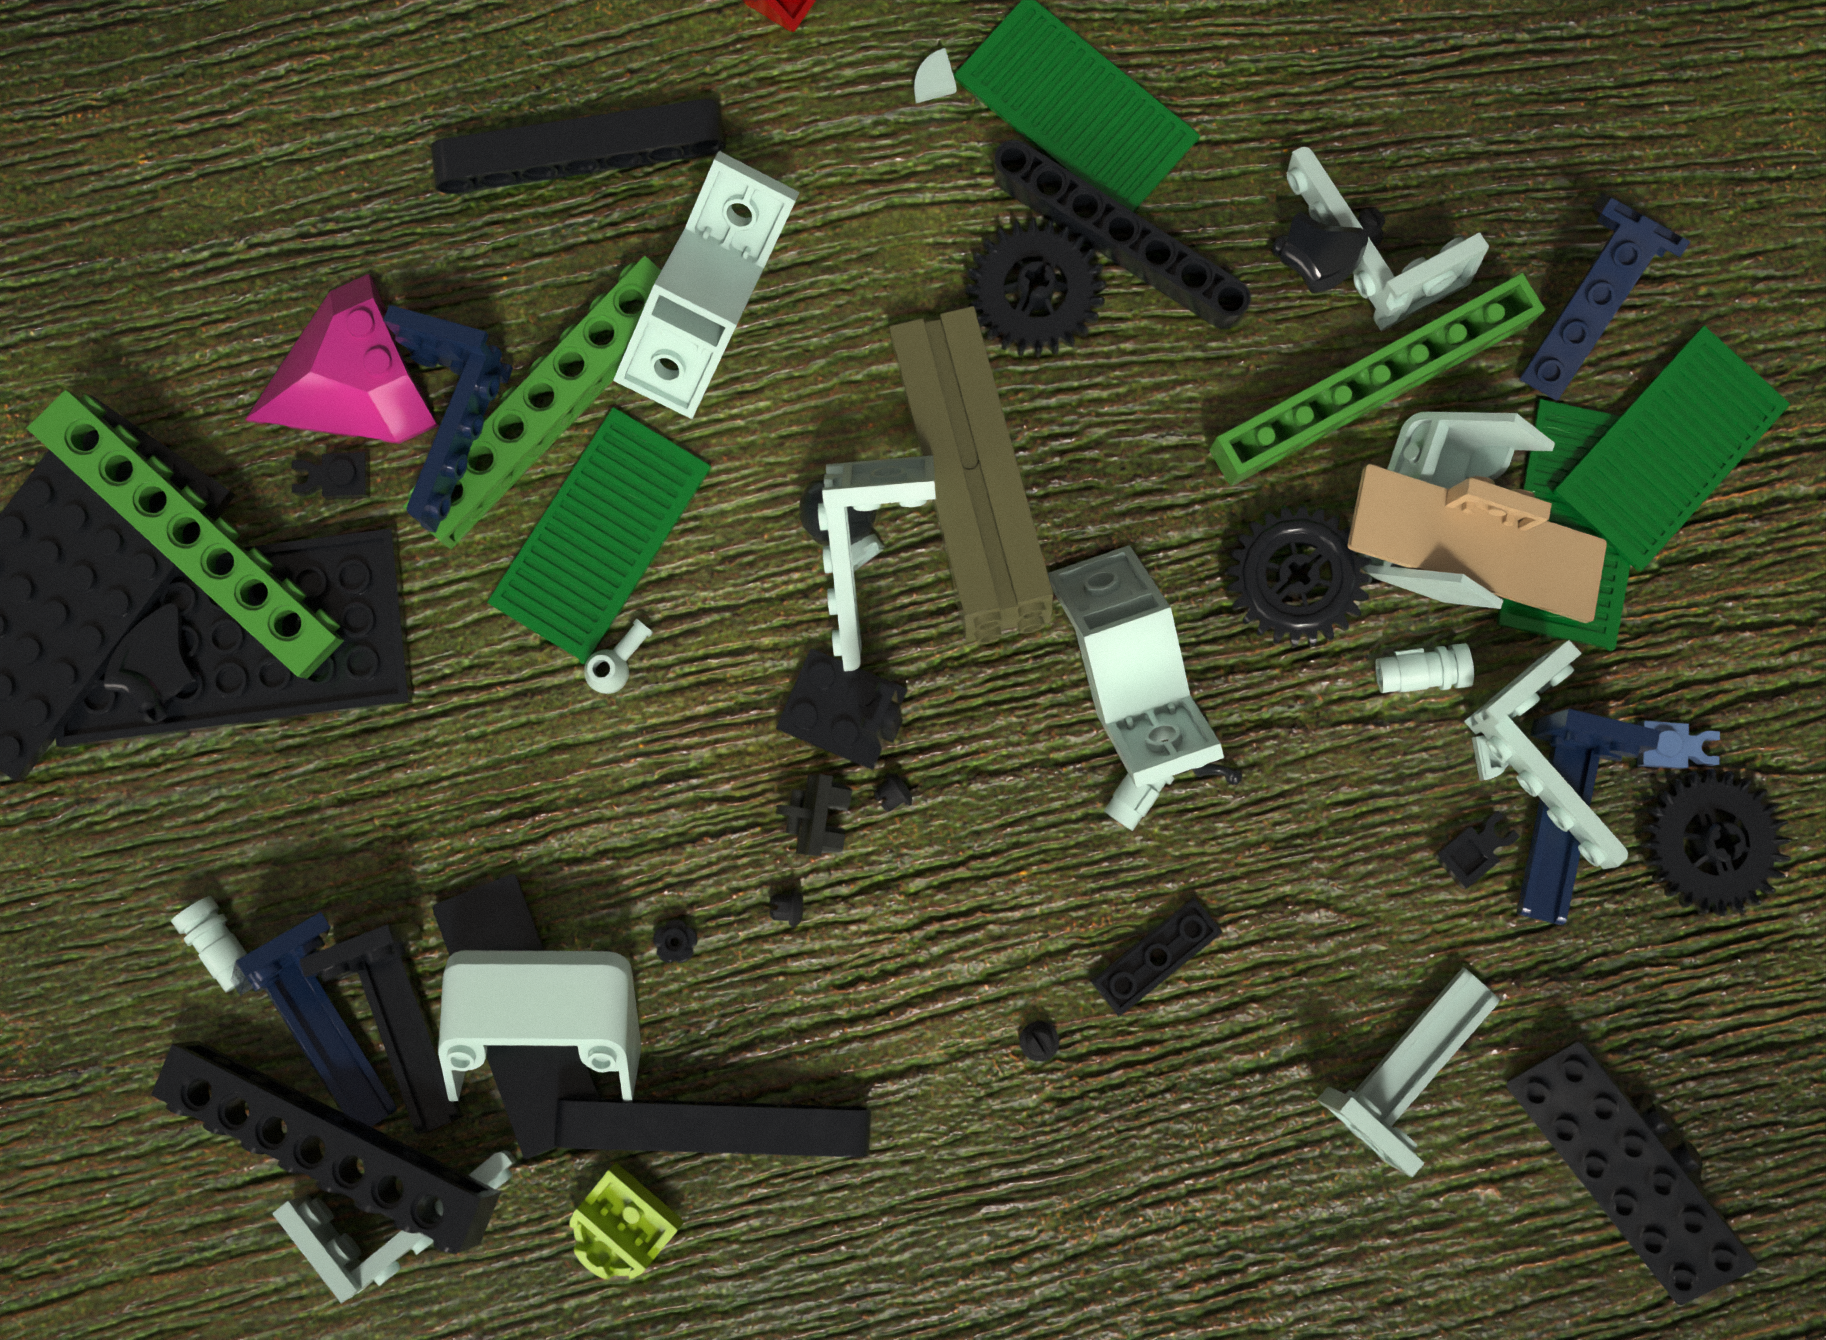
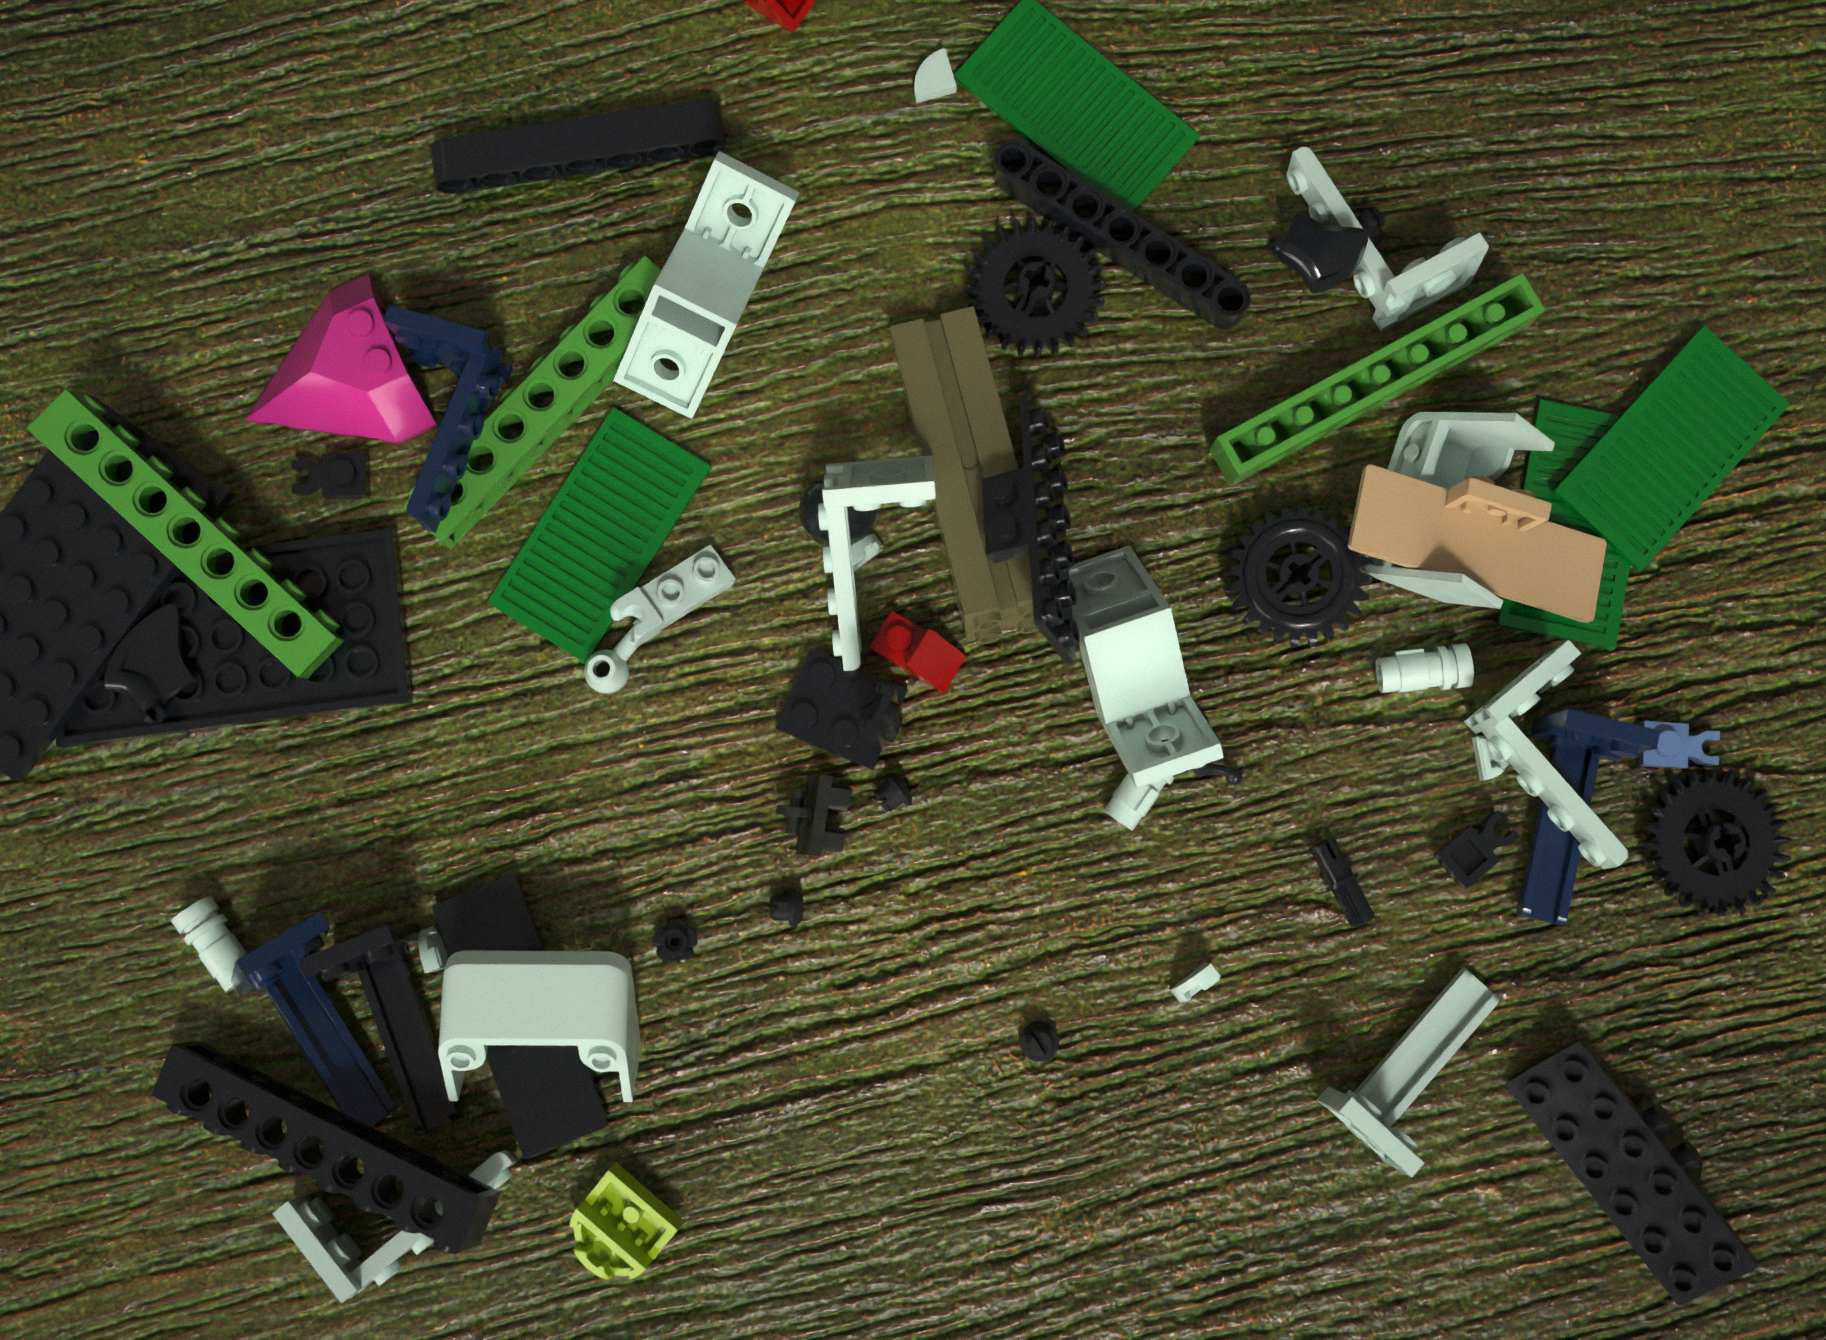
(432, 949): none -> light aqua tile
(673, 594): none -> light aqua plate
(712, 1127): black beam -> none
(918, 651): none -> red slope
(1029, 517): none -> black bracket
(1135, 976): black tile -> none
(1200, 978): none -> light aqua tile
(1342, 883): none -> black axle
(1599, 294): dark blue bracket -> none

